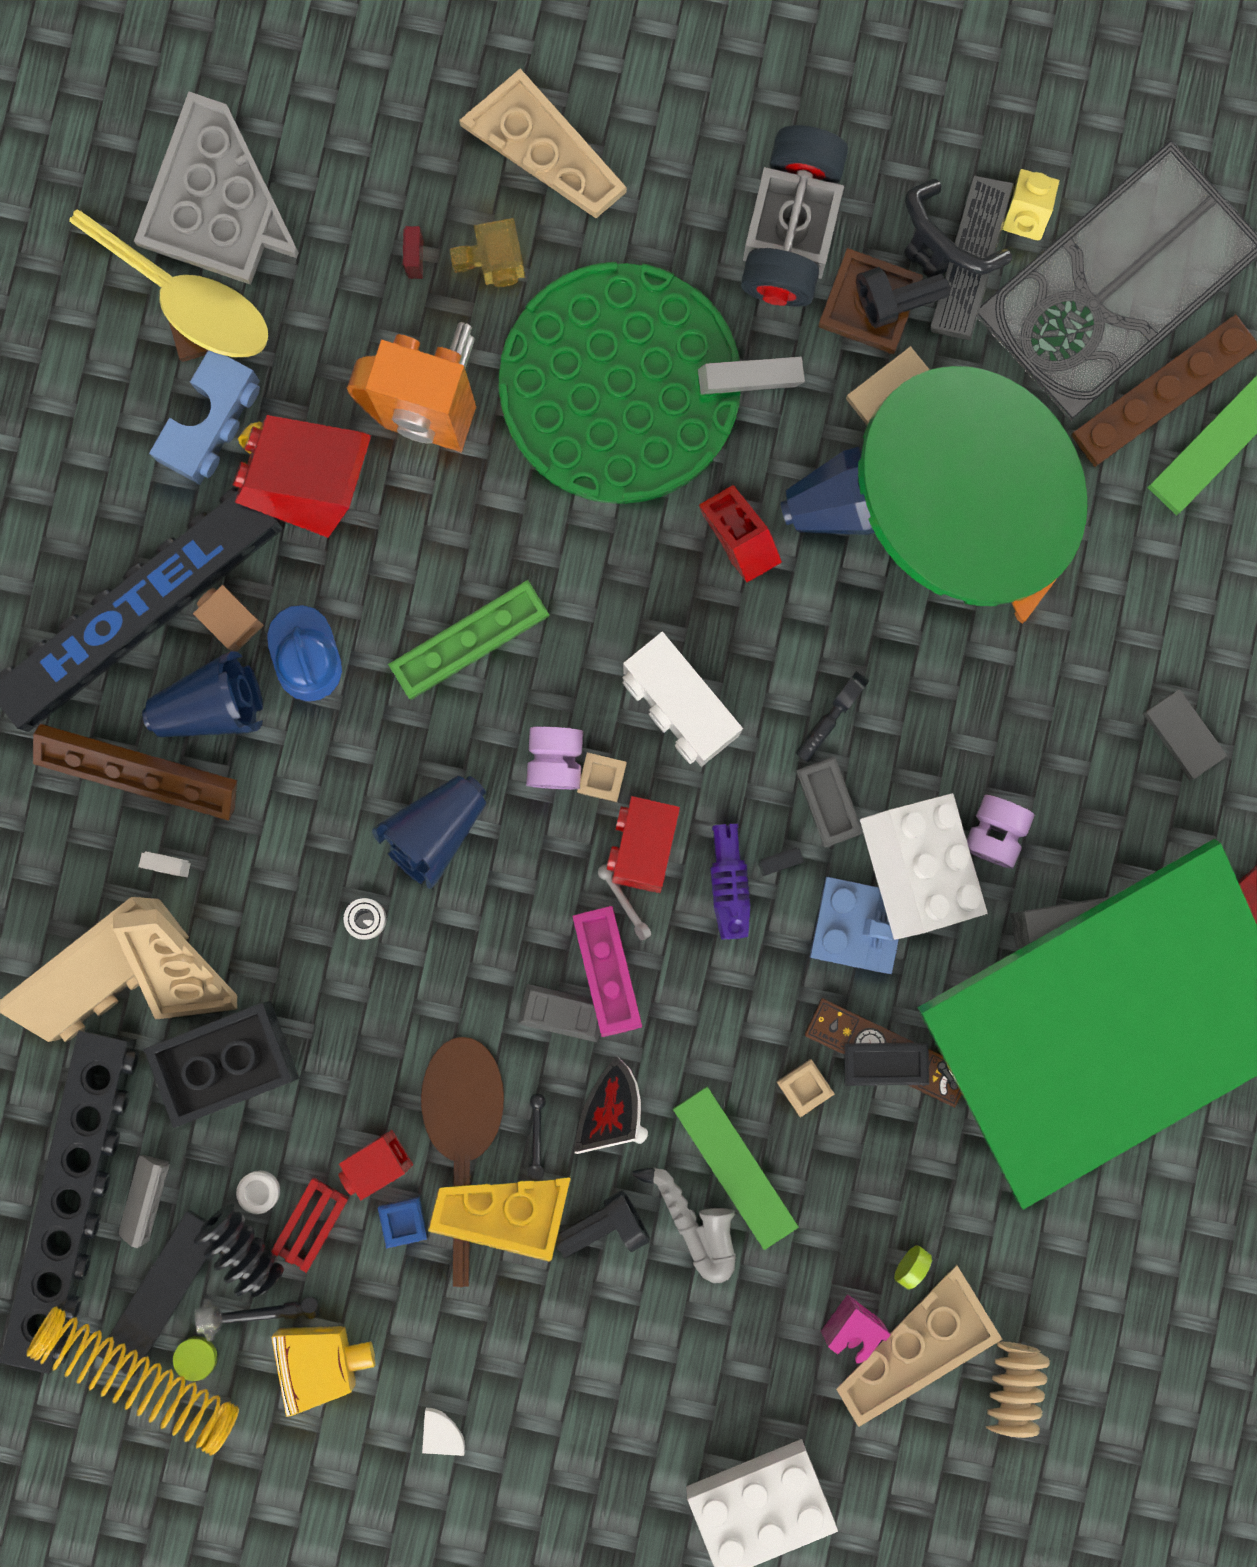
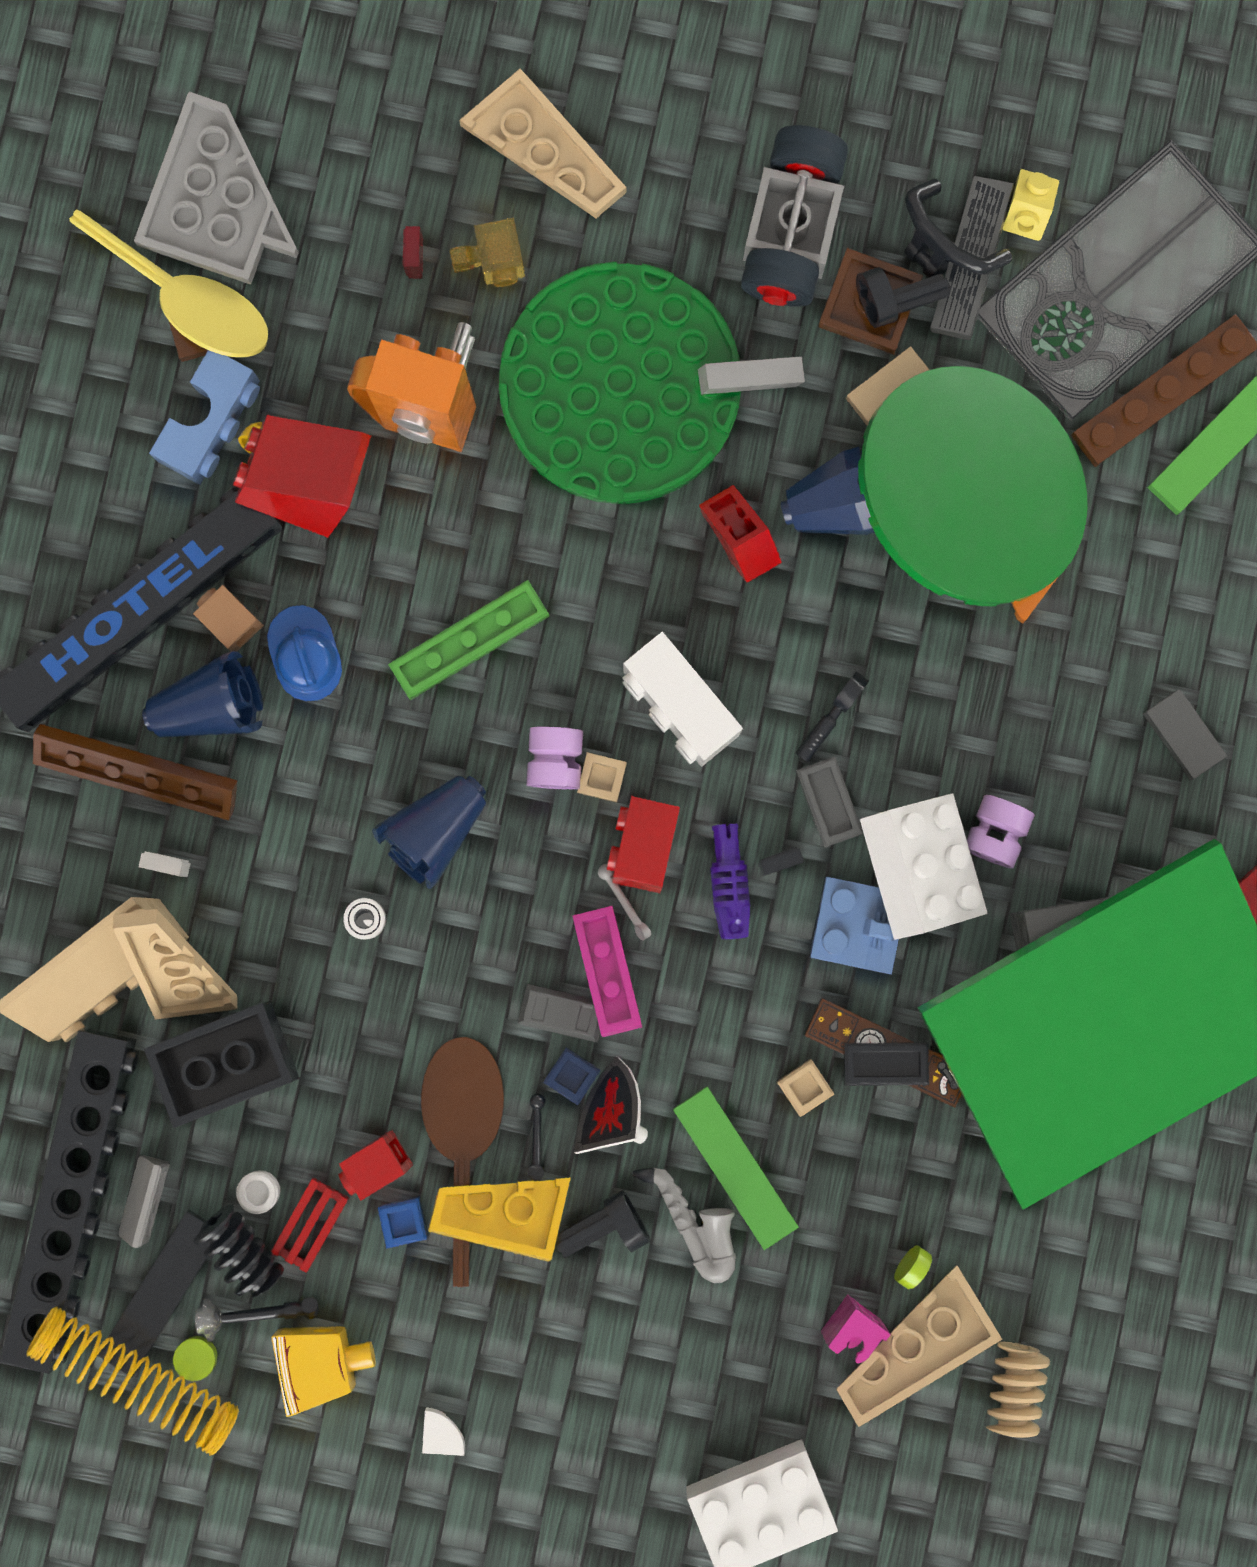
(572, 1076): none -> dark blue tile

